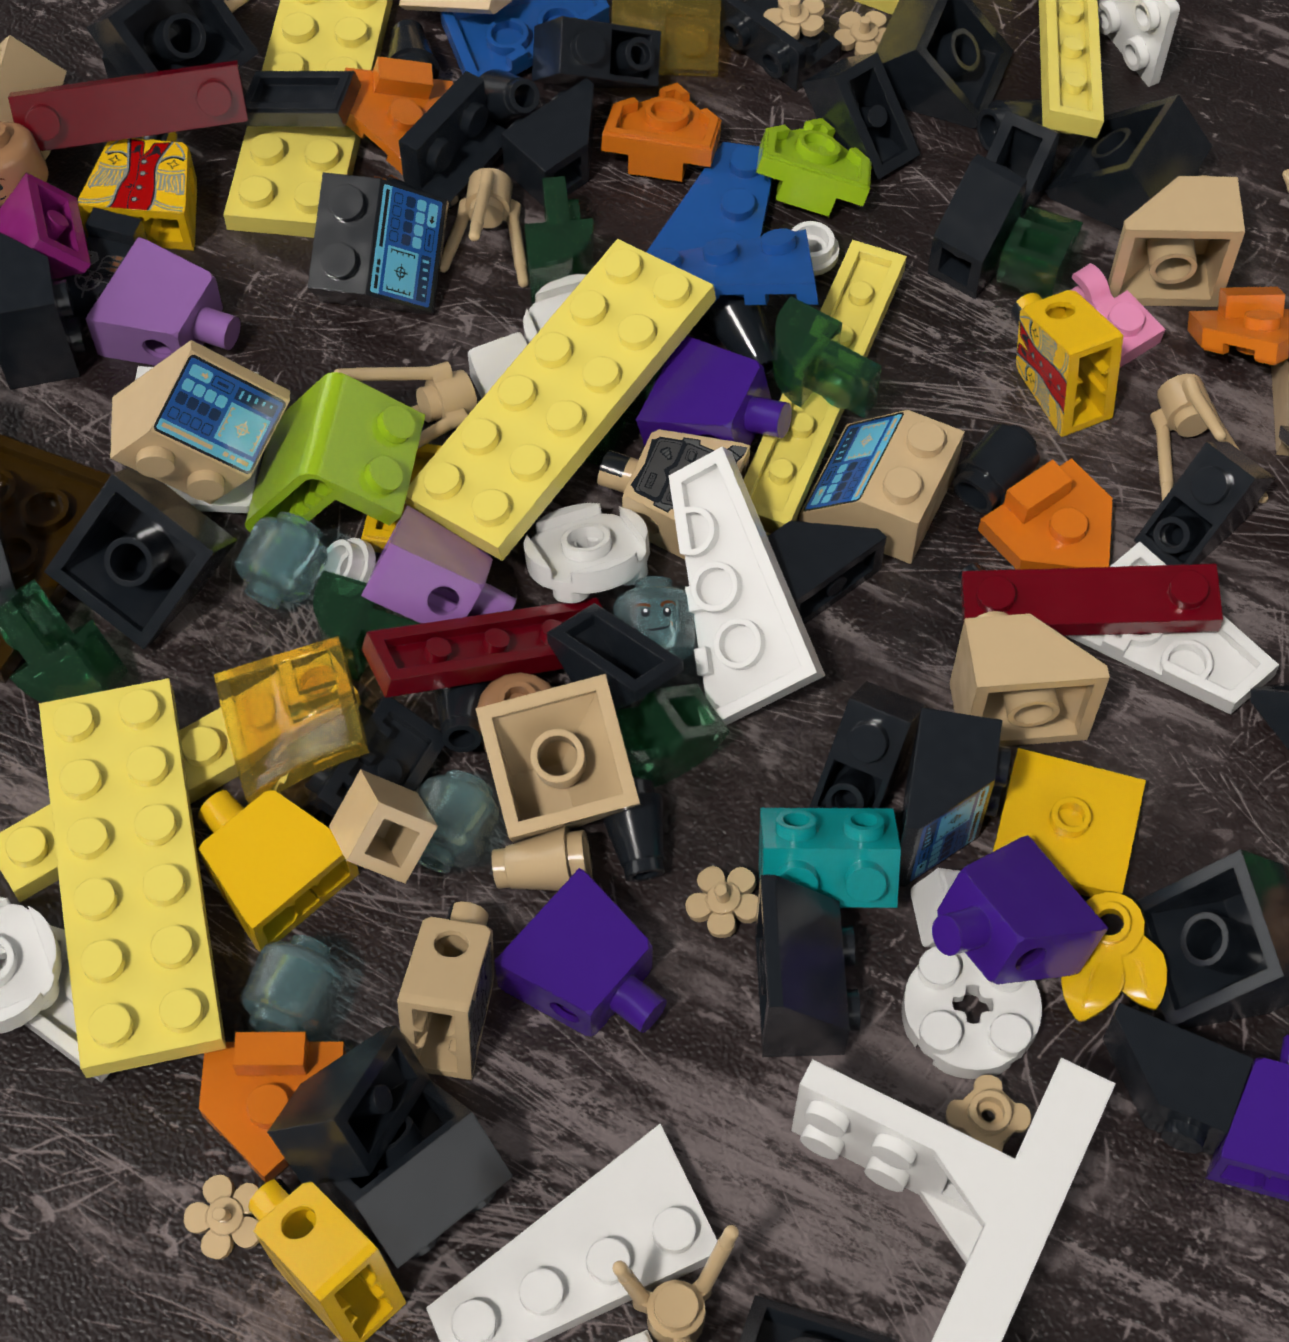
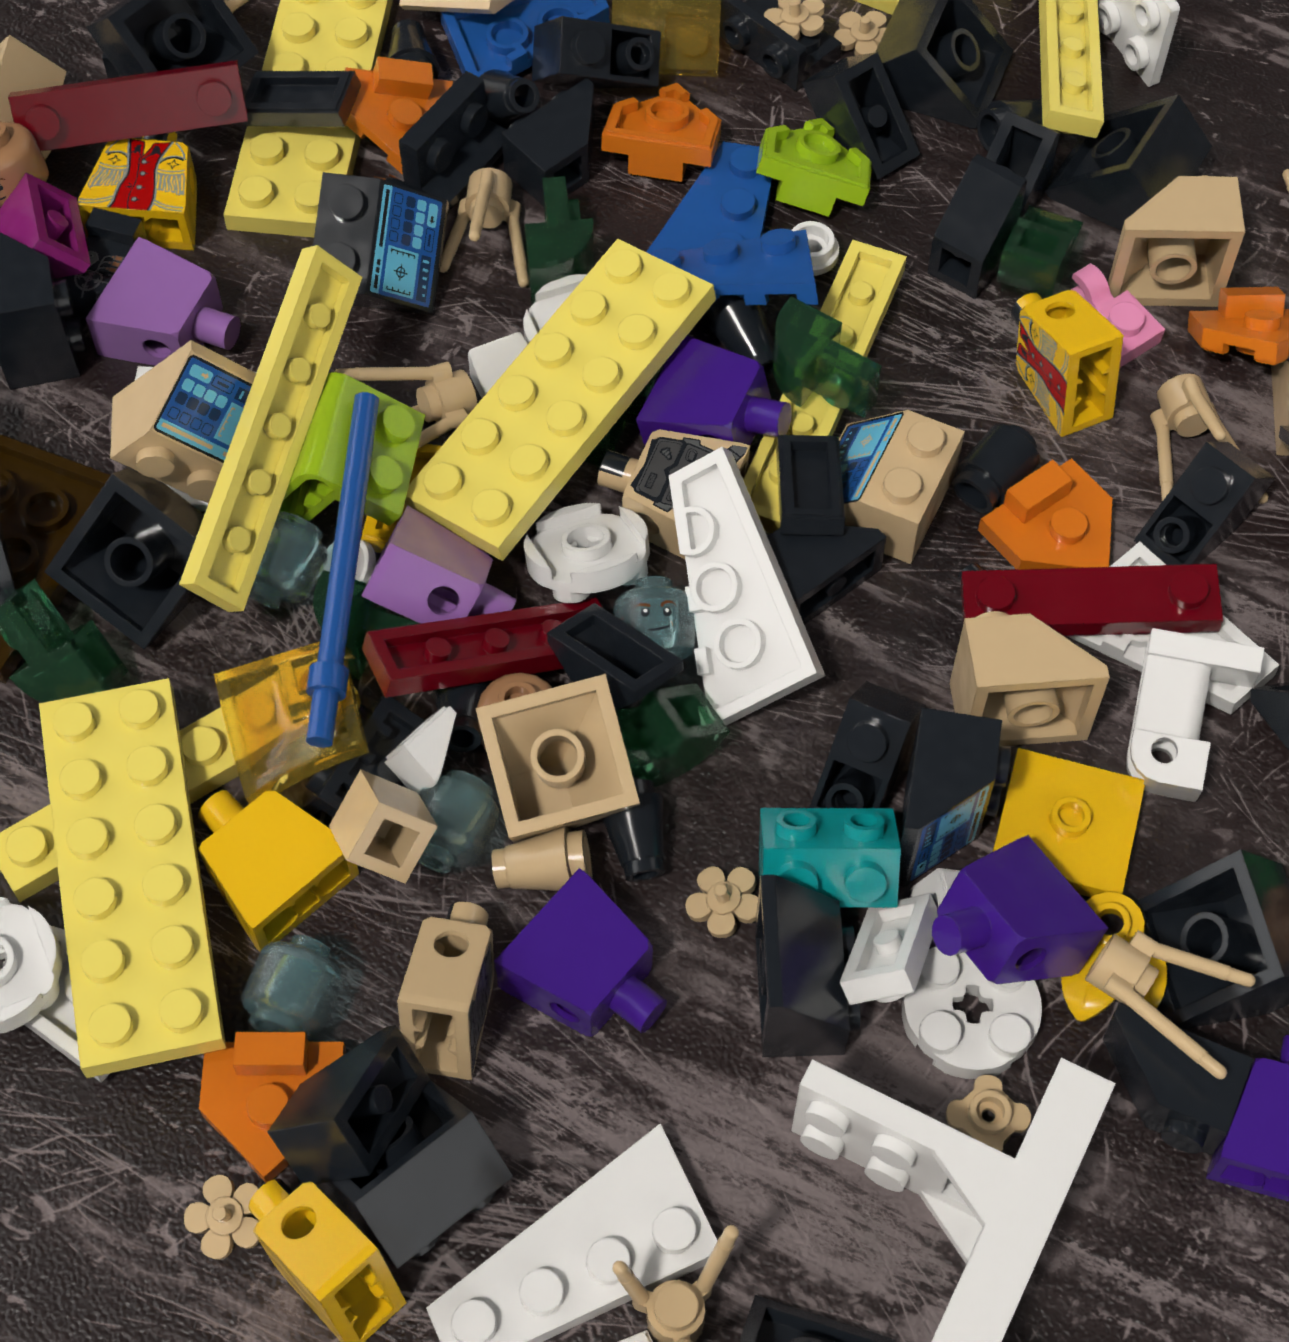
(271, 431): none -> light yellow plate
(328, 675): none -> blue bar
(422, 754): none -> white slope
(810, 485): none -> black tile
(890, 951): none -> white plate
(1126, 976): none -> tan plant
(1173, 706): none -> white piece

